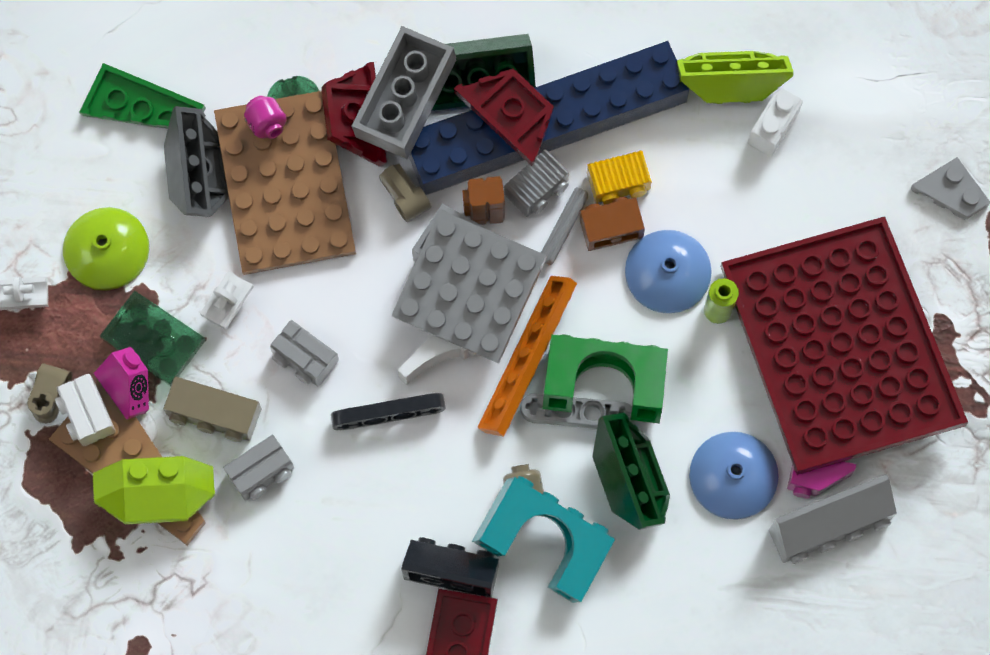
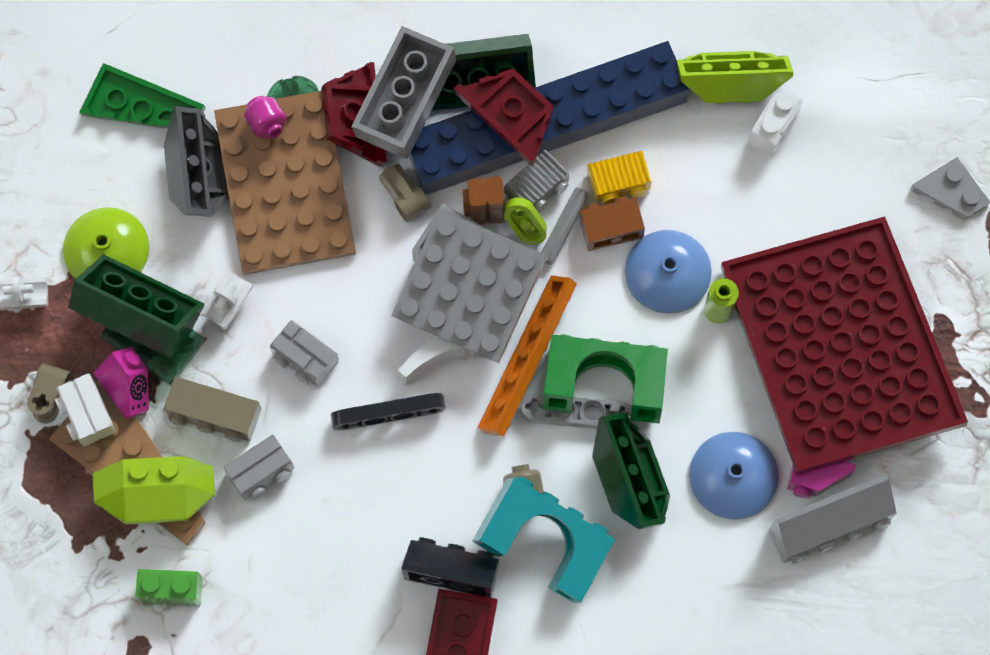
(135, 305): none -> dark green slope
(169, 587): none -> bright green brick
(525, 221): none -> lime plate

